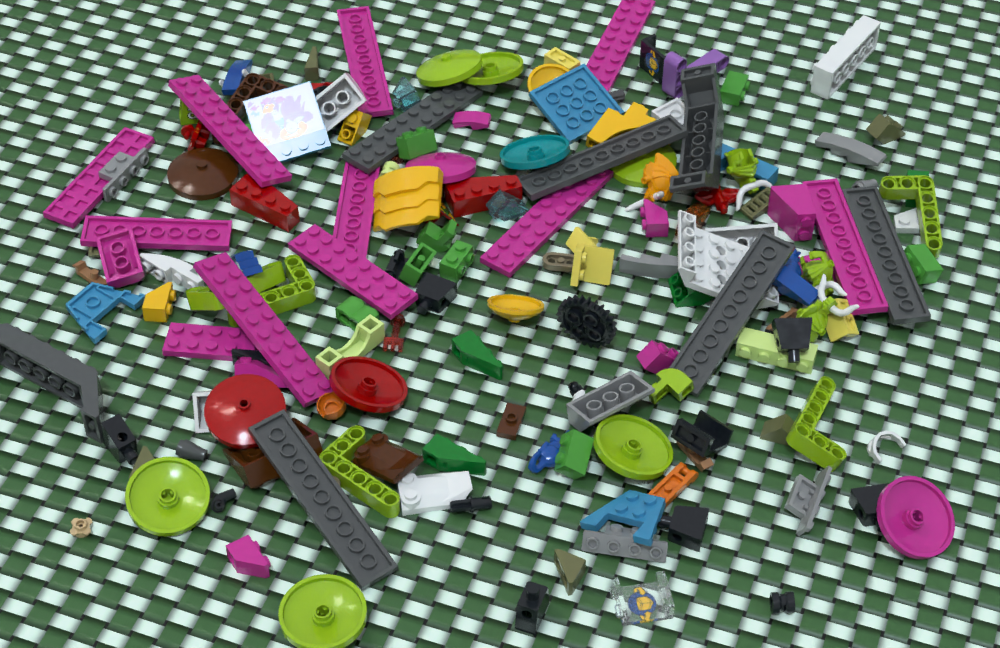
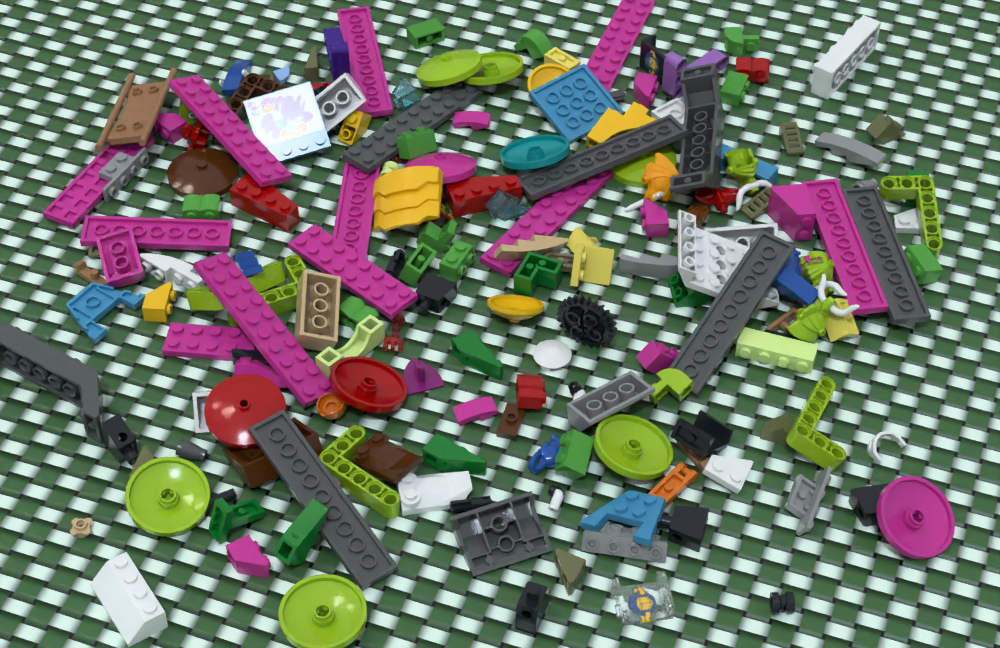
(128, 600): none -> white slope
(138, 113): none -> medium nougat piece
(169, 126): none -> dark pink slope
(202, 207): none -> bright green brick
(228, 517): none -> green bracket
(281, 74): none -> light blue tile
(301, 534): none -> green slope
(317, 310): none -> tan brick
(337, 52): none -> dark purple beam
(421, 377): none -> magenta shield
(425, 33): none -> bright green brick
(477, 408): none -> dark pink slope
(500, 534): none -> dark grey piece
(530, 391): none -> red brick
(535, 42): none -> bright green brick
(537, 244): none -> tan slope
(537, 271): none -> green brick
(552, 354): none -> white dish
(557, 493): none -> white arm
(645, 88): none -> dark pink slope
(728, 471): none -> white wing
(736, 43): none -> bright green brick
(756, 68): none -> red brick
(791, 137): none -> olive slope
(792, 336): black torso -> none

